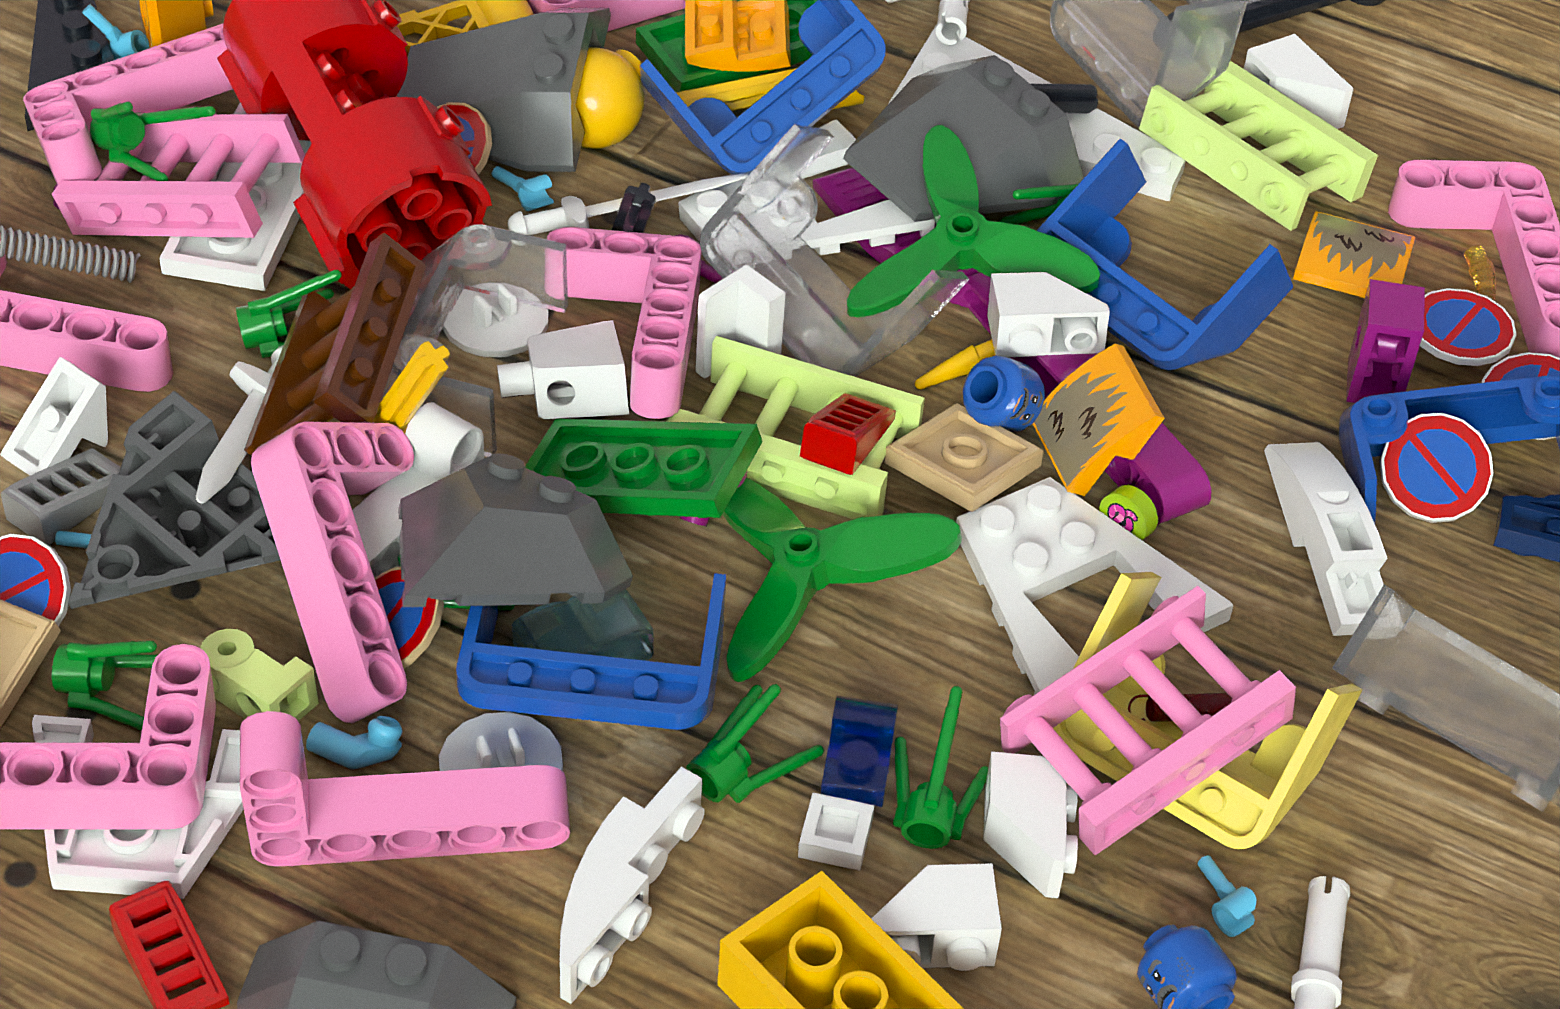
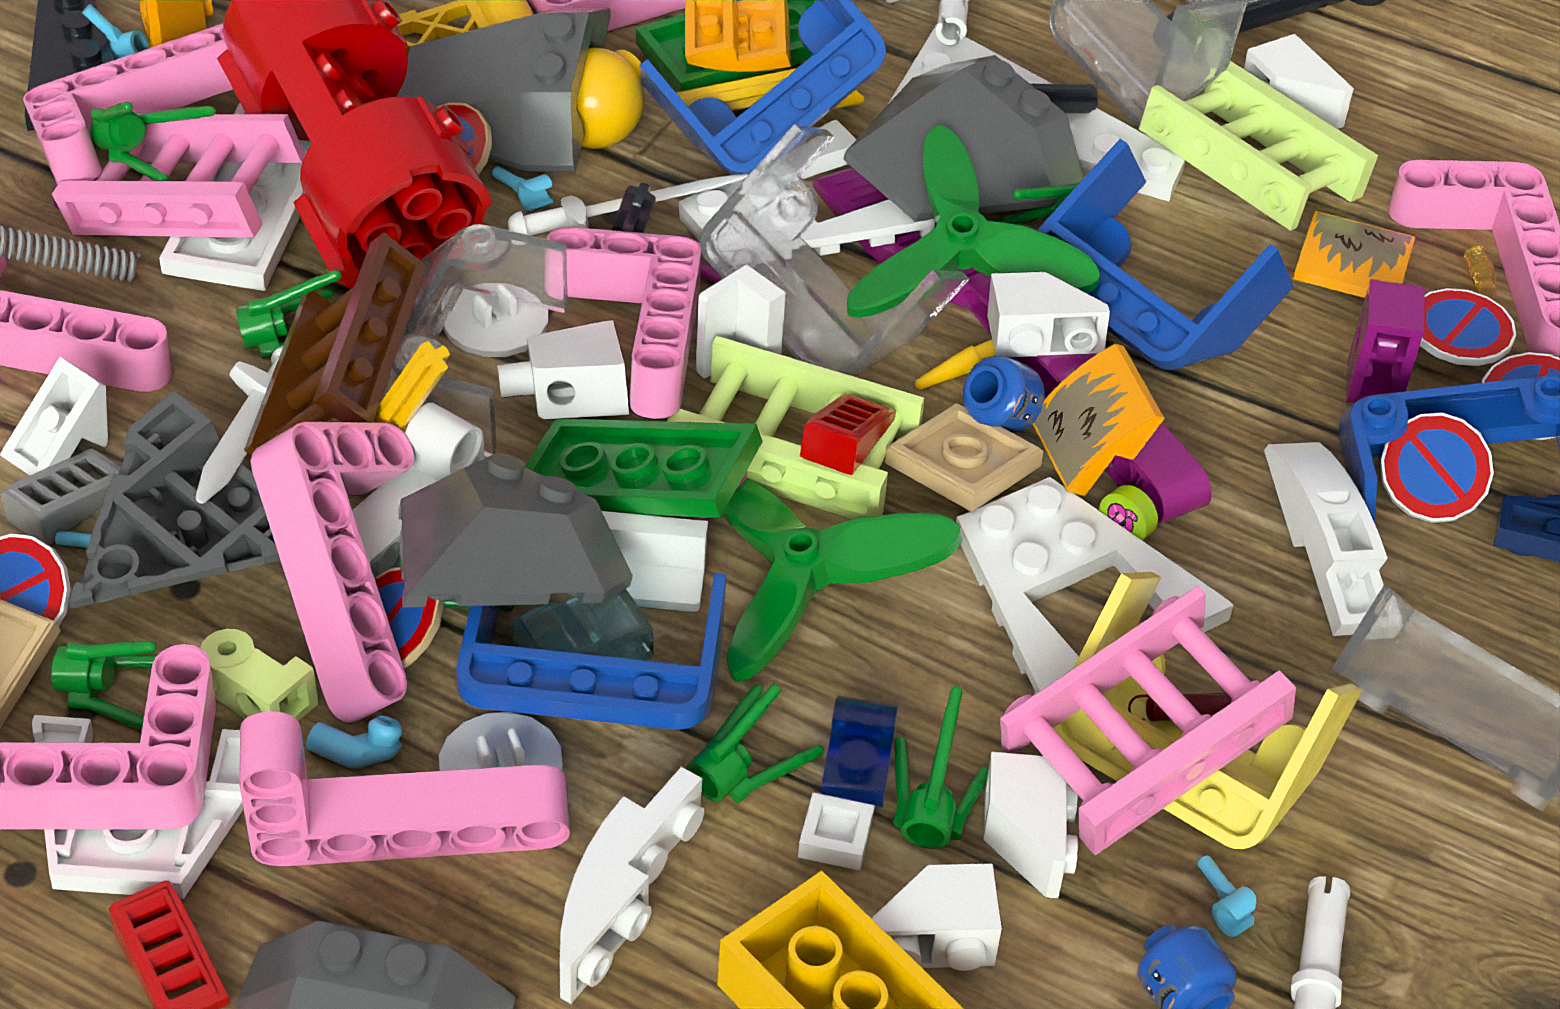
(663, 557): none -> white panel

